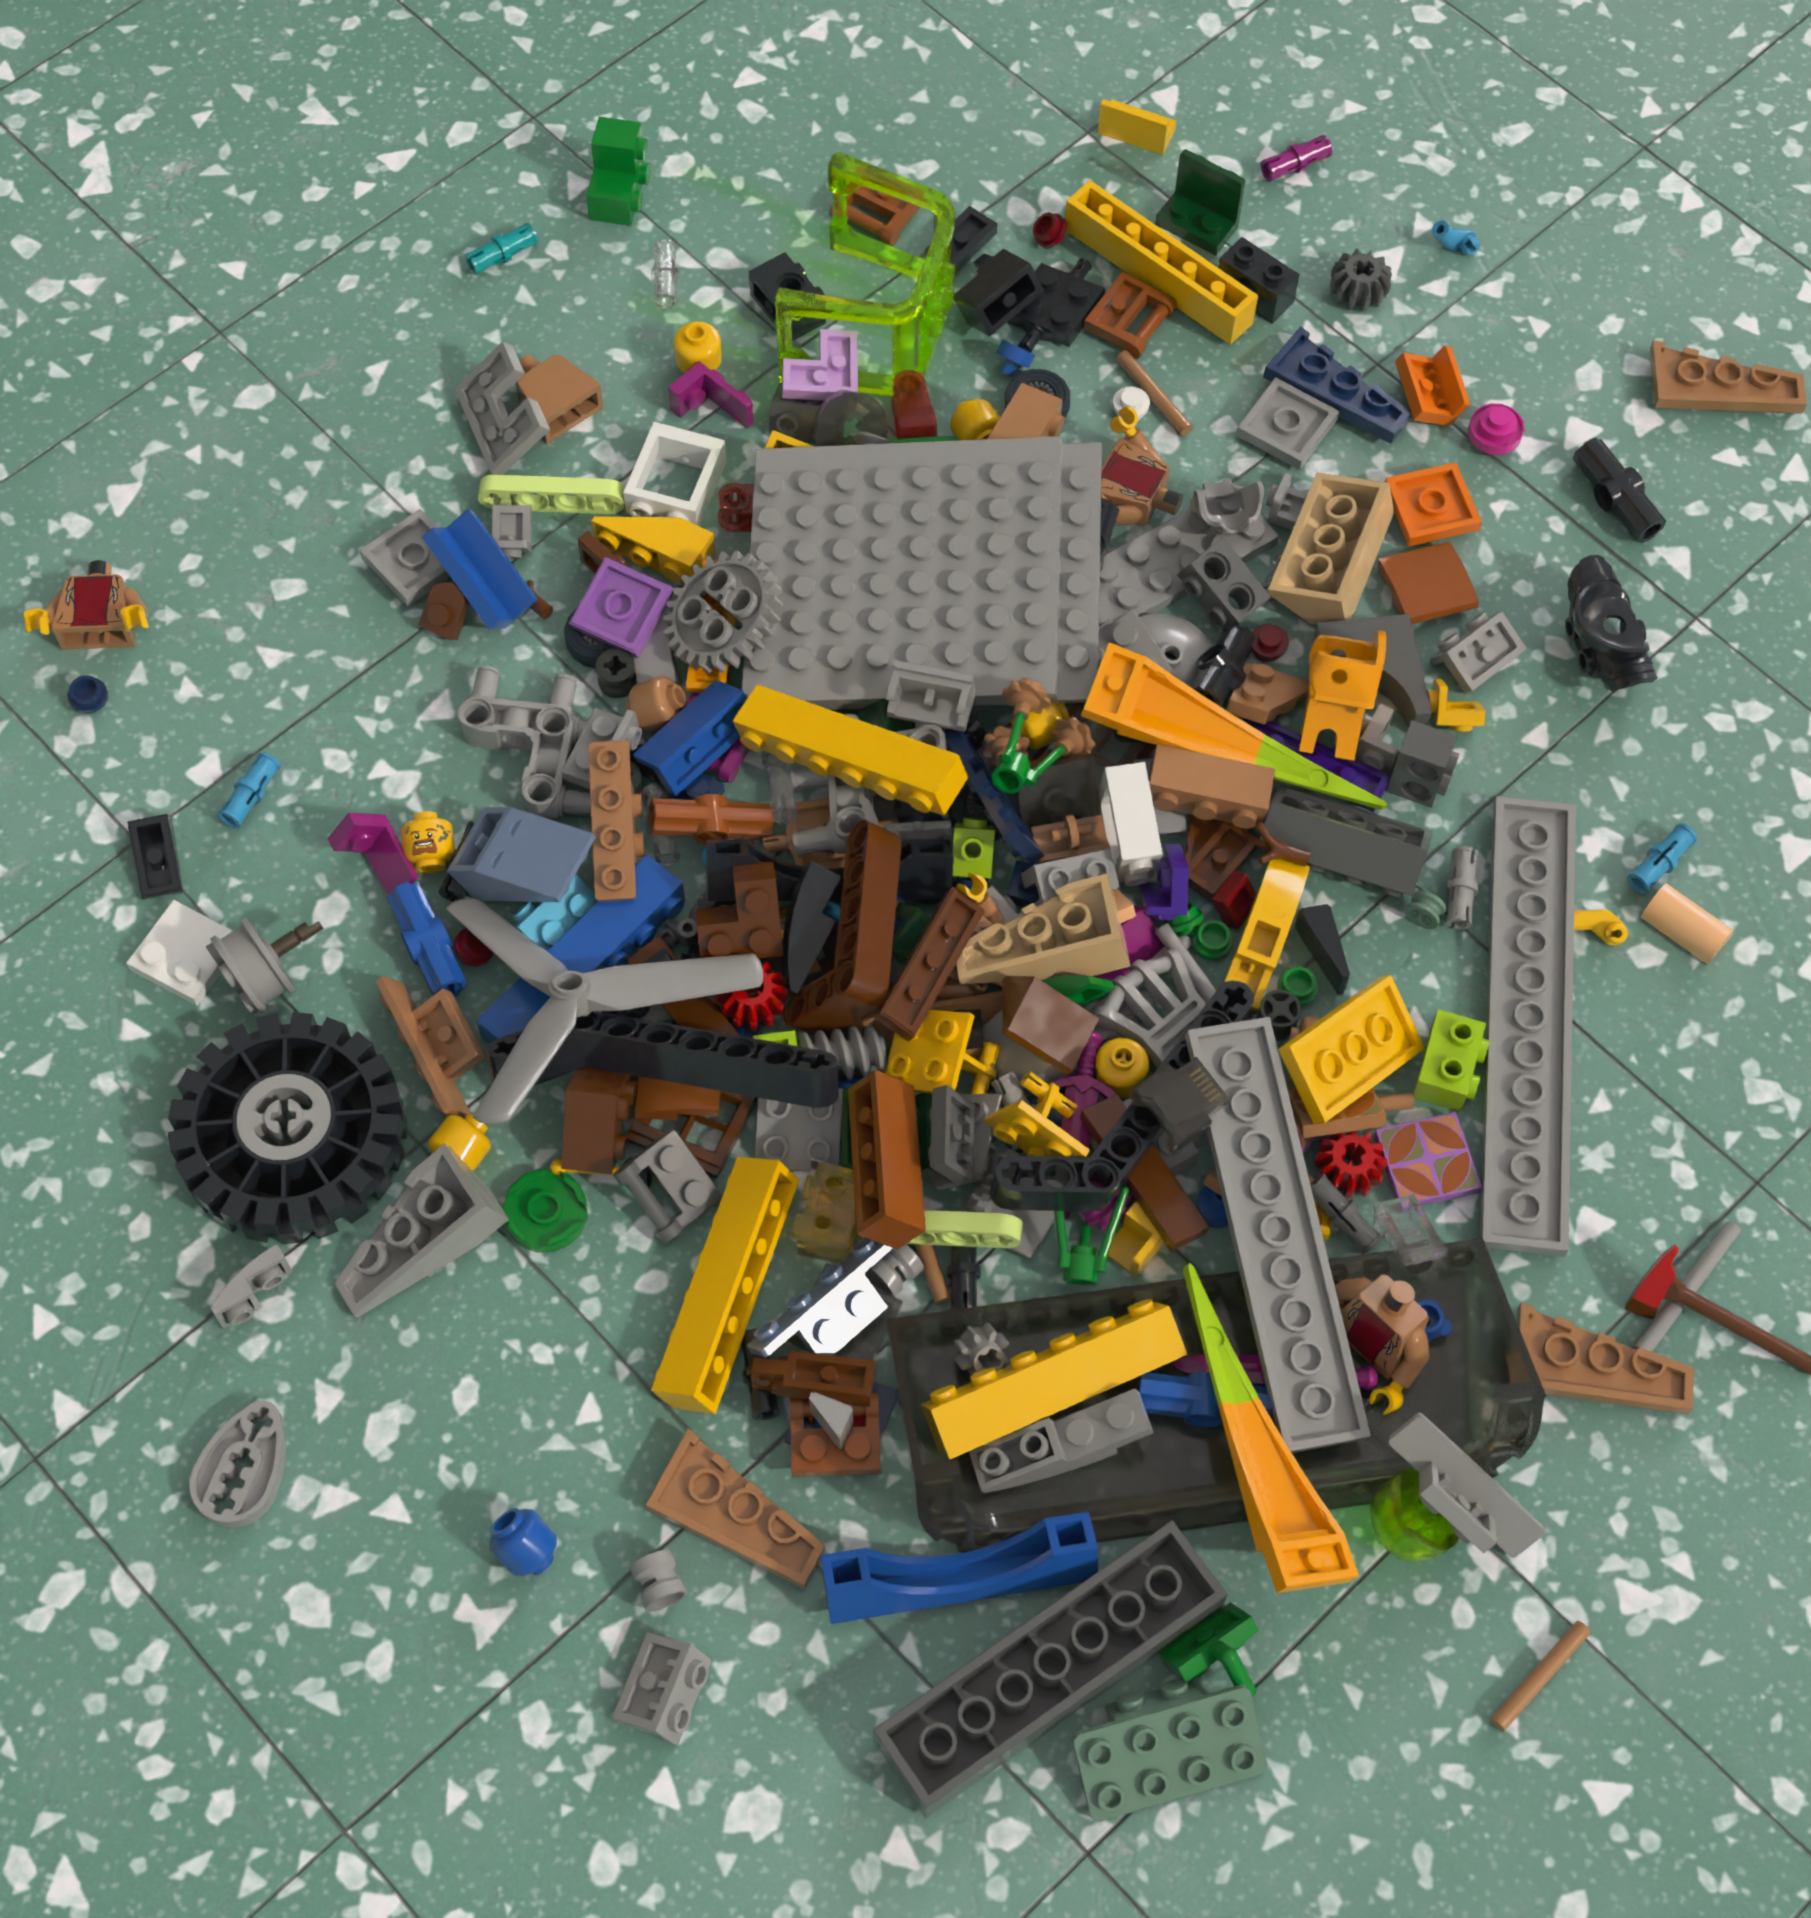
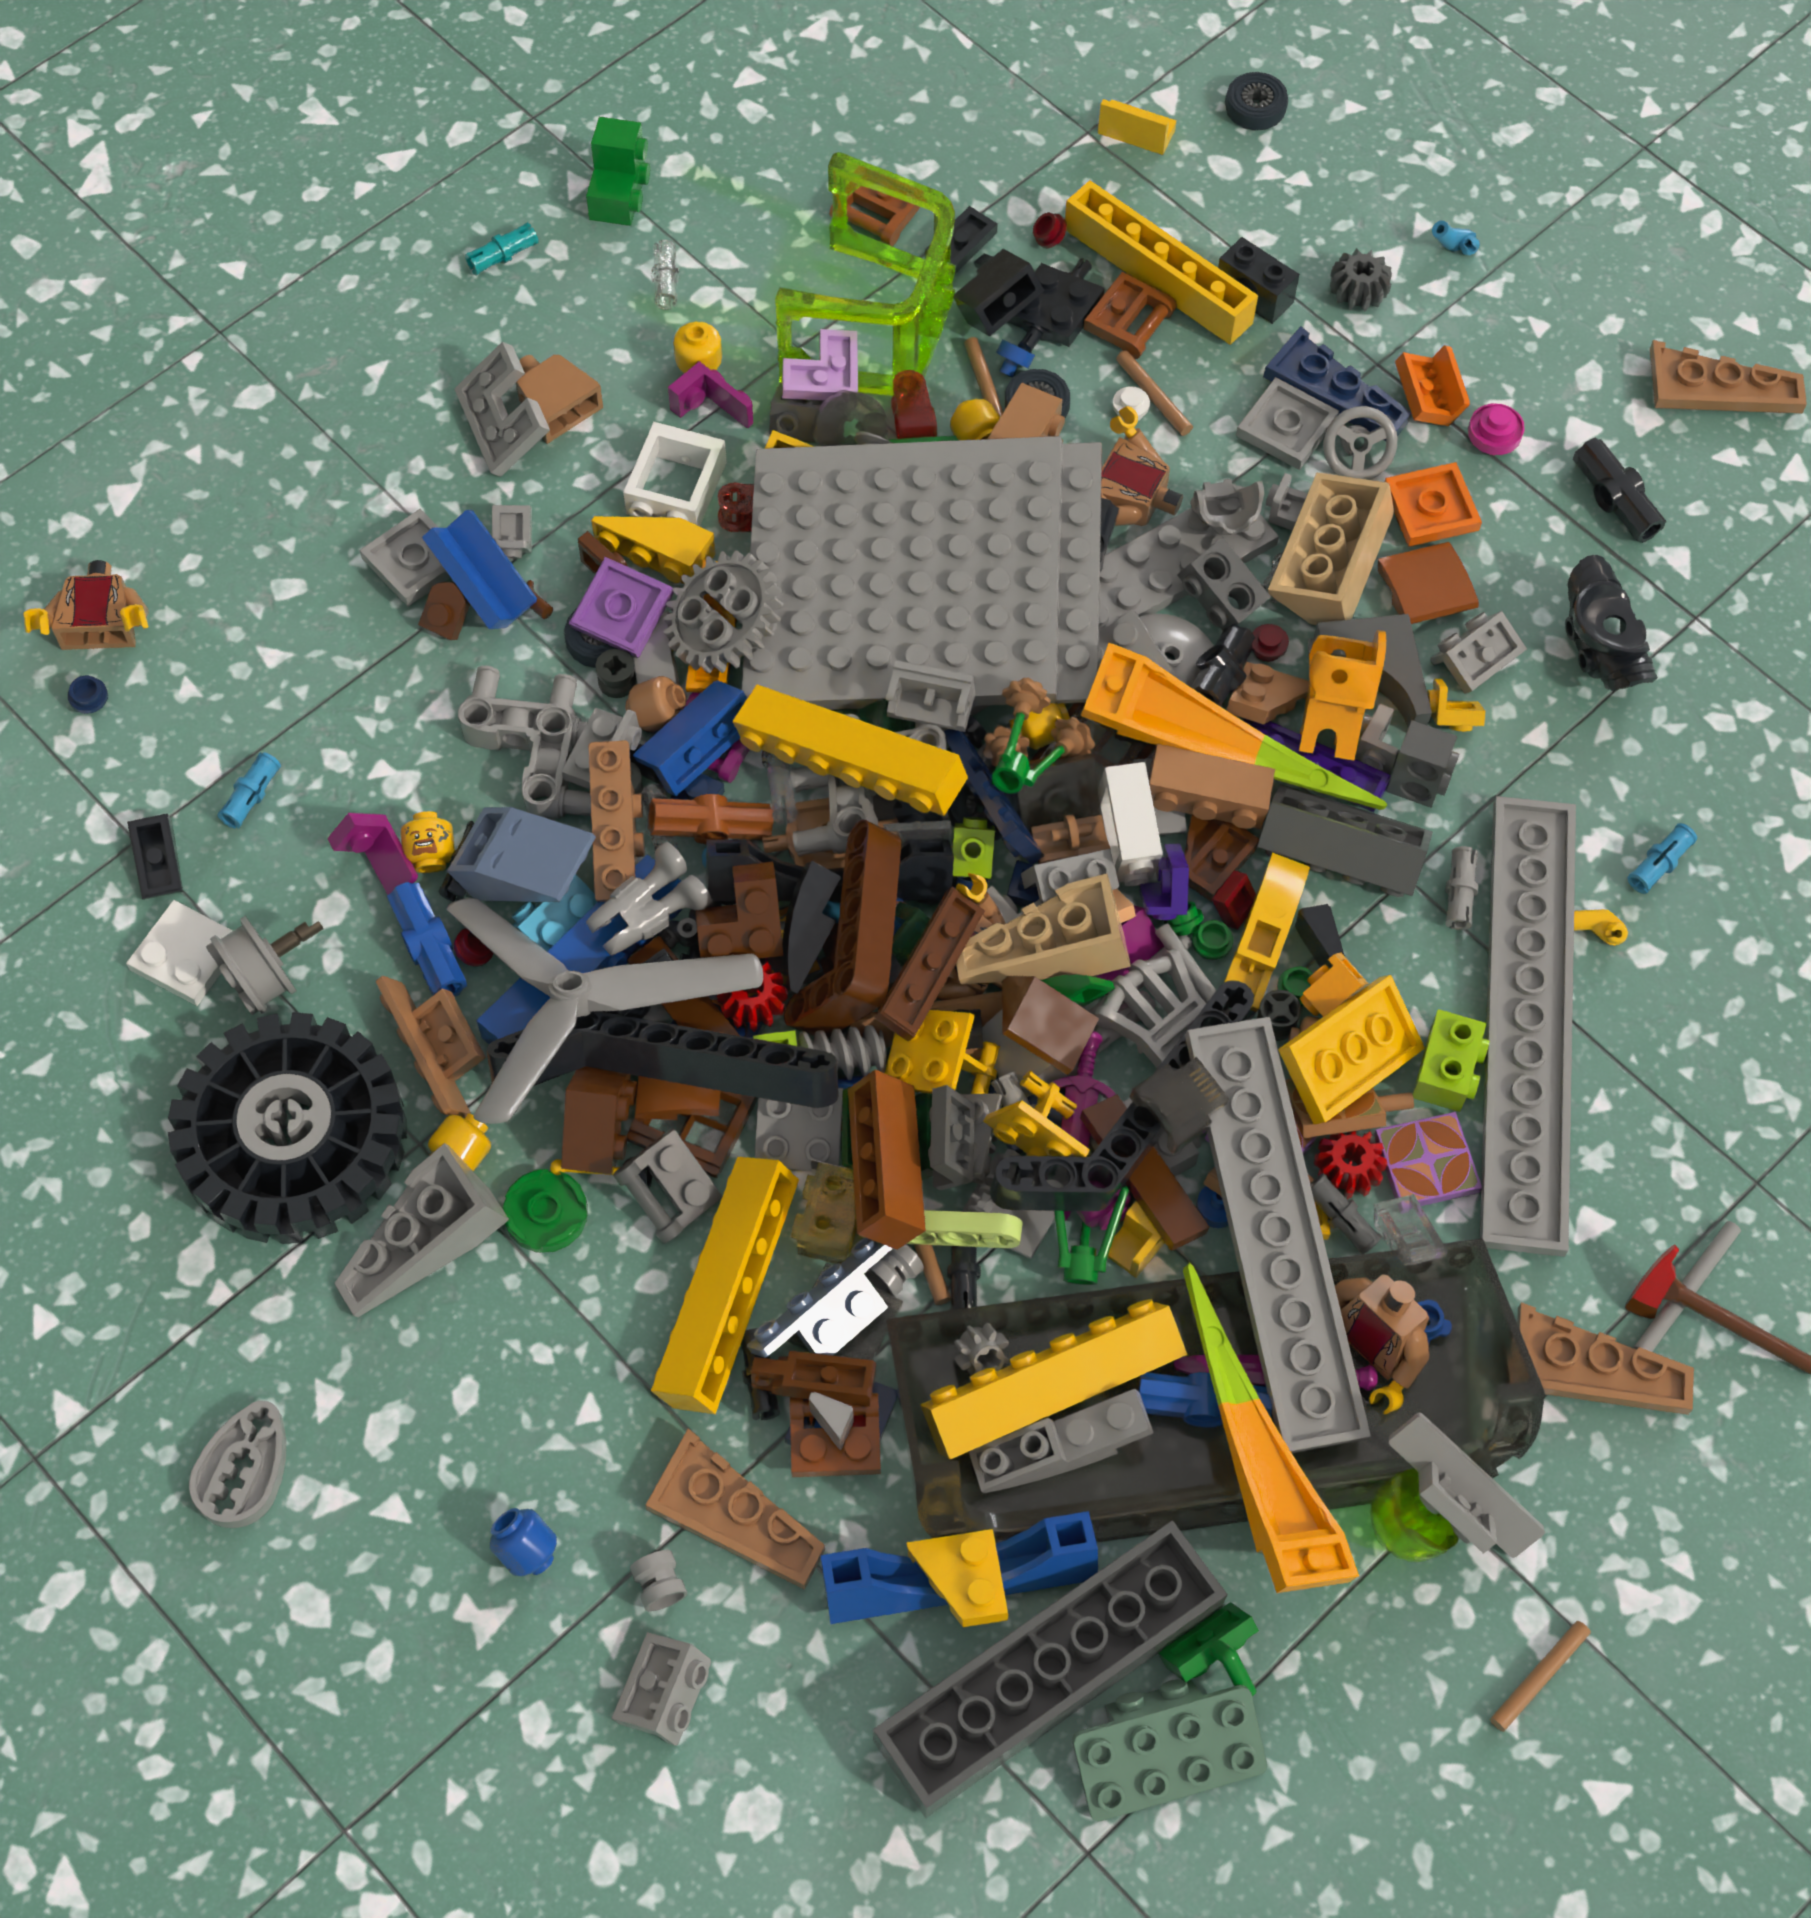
(238, 1299): light grey slope -> none
(592, 494): yellowish green beam -> none
(638, 908): none -> light grey piece
(782, 273): black brick -> none
(965, 1574): none -> yellow wing
(982, 373): none -> medium nougat bar
(1121, 1065): yellow head -> none
(1204, 203): dark green bracket -> none
(1260, 86): none -> black bush
(1278, 849): reddish brown bar -> none
(1296, 158): magenta pin -> none
(1332, 986): none -> light orange brick
(1350, 434): none -> light grey piece
(1425, 909): sand green bush -> none
(1686, 923): light nougat brick -> none

